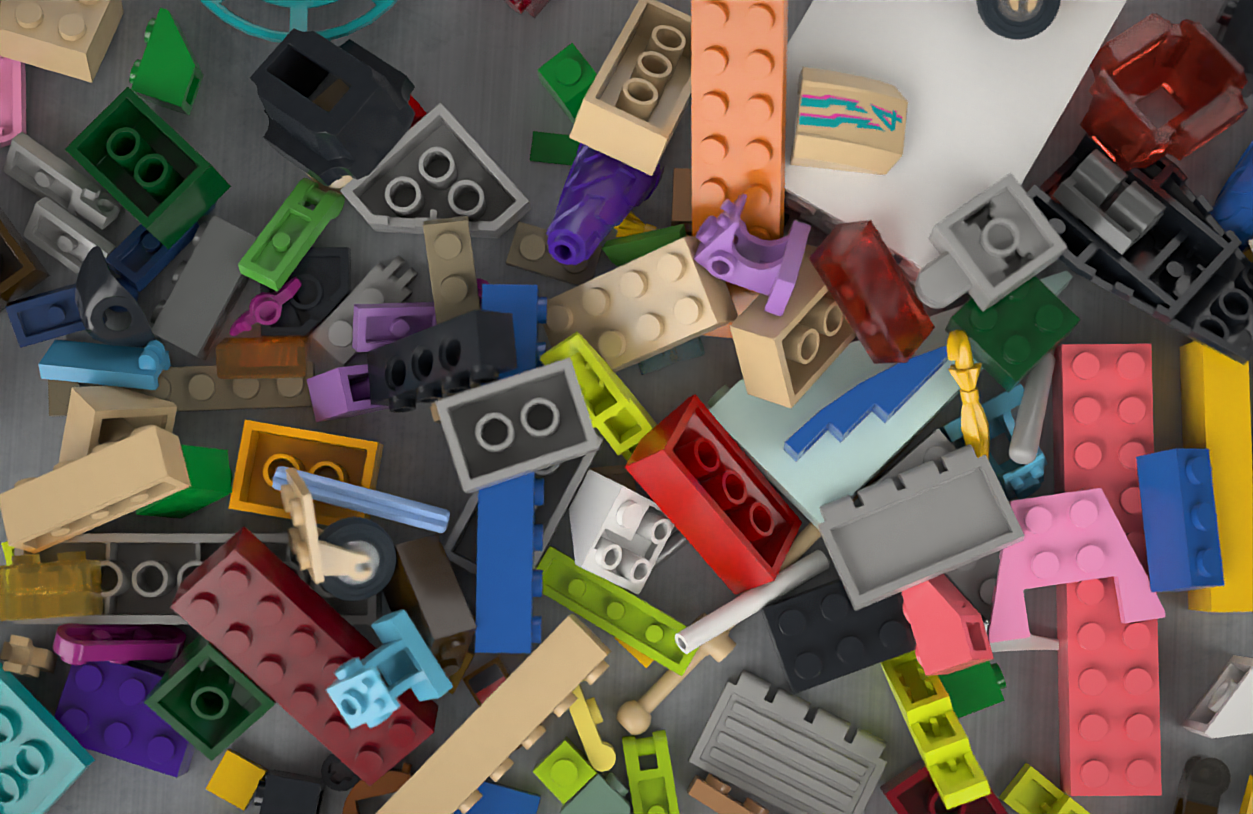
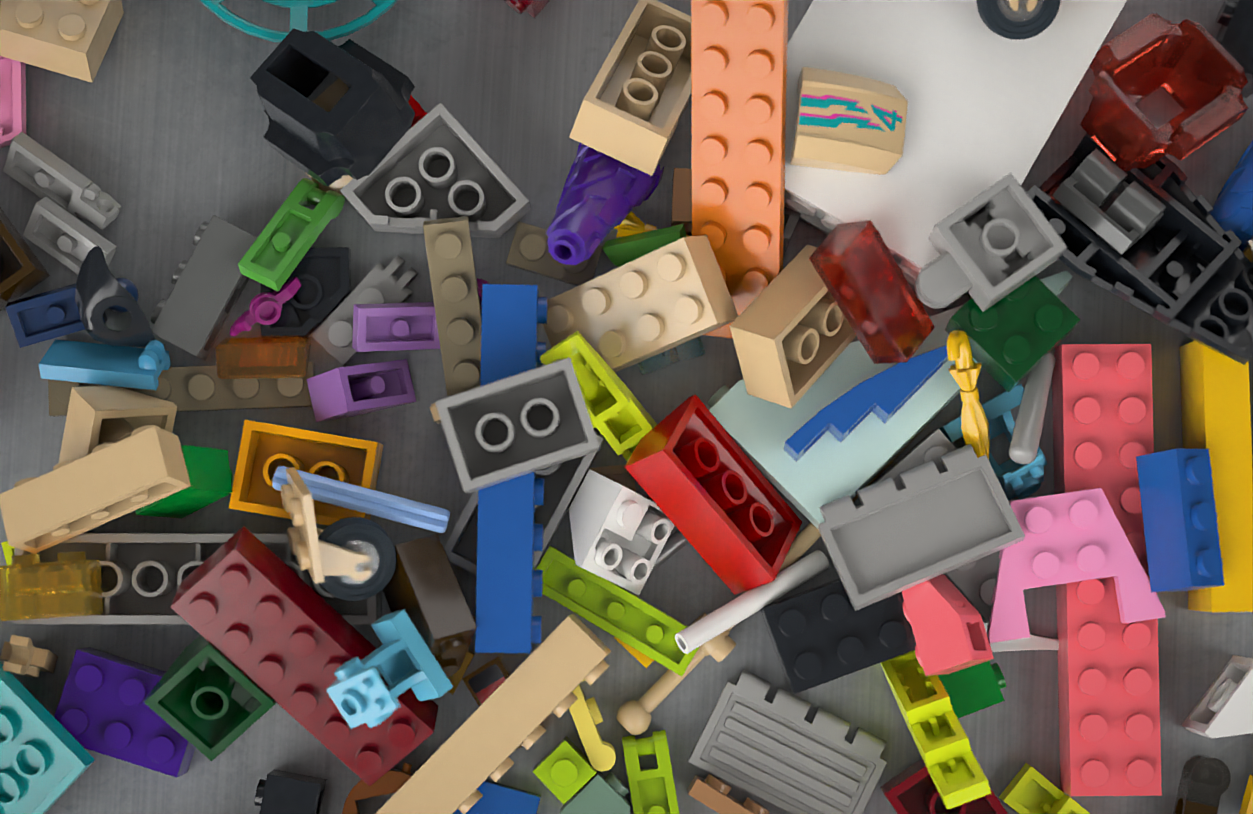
(118, 642): magenta plate -> none
(144, 256): dark blue plate -> none
(148, 167): dark green brick -> none
(168, 69): green slope -> none
(236, 779): yellow tile -> none
(327, 776): black bush -> none
(442, 360): black brick -> none
(553, 148): green sticker -> none
(567, 79): green slope -> none
(748, 261): medium lavender tile -> none

